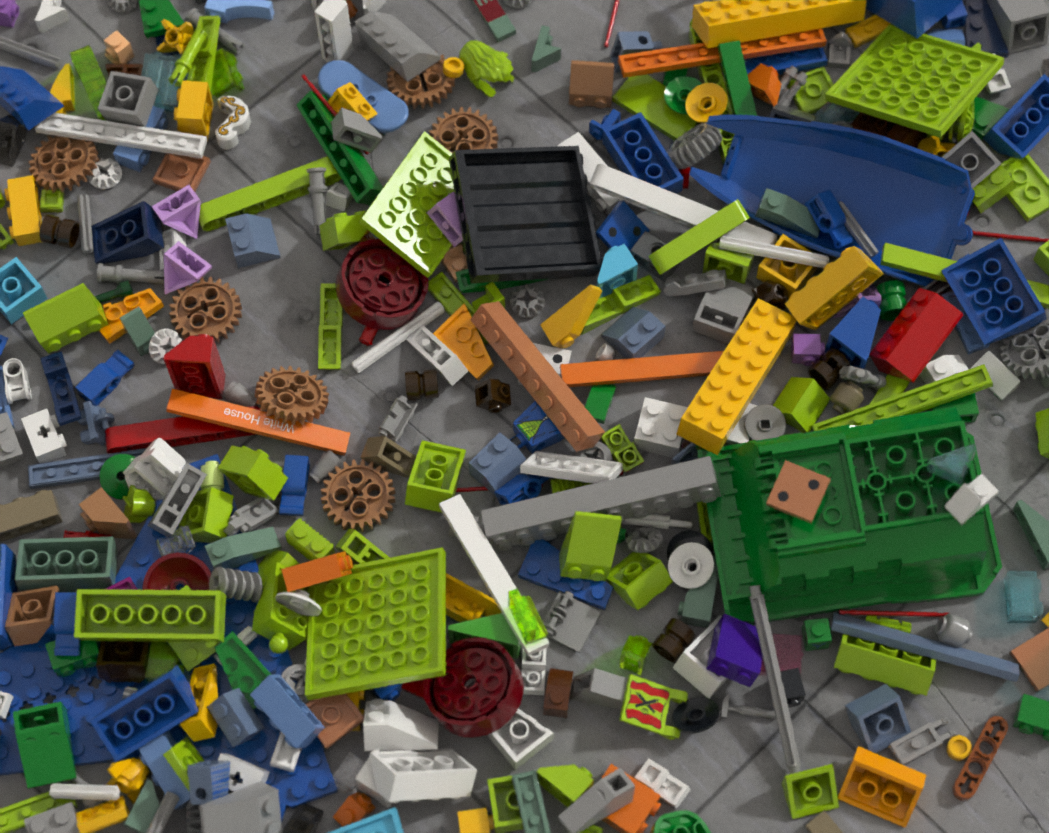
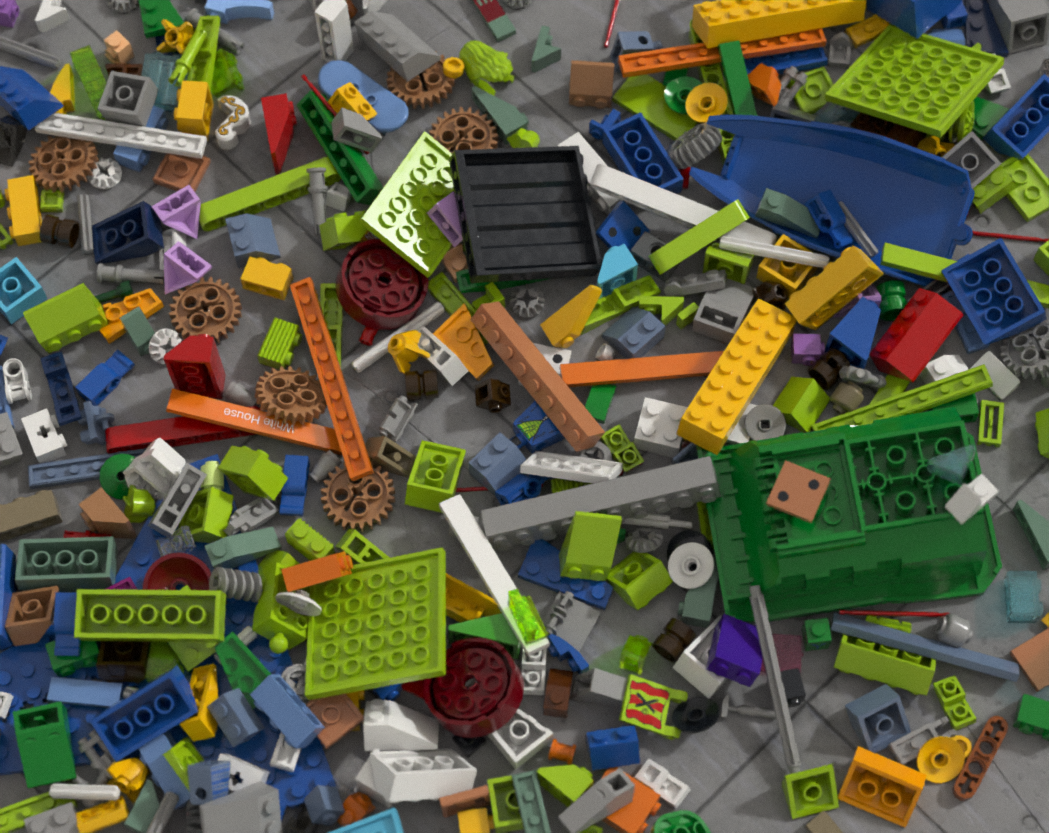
(84, 692): none -> medium blue tile
(102, 762): none -> light grey piece
(267, 278): none -> yellow brick
(279, 123): none -> red slope
(279, 344): none -> lime brick
(324, 805): none -> sand blue brick
(331, 379): none -> orange plate
(405, 349): none -> yellow brick
(465, 801): none -> nougat tile
(469, 745): none -> black tile
(504, 115): none -> sand green slope
(524, 139): none -> lime piece
(562, 752): none -> orange bush
(563, 650): none -> blue slope
(613, 747): none -> blue slope
(666, 306): none -> lime slope
(687, 315): none -> lime tile
(947, 766): none -> yellow dish
(954, 703): none -> lime slope
(989, 441): none -> lime tile

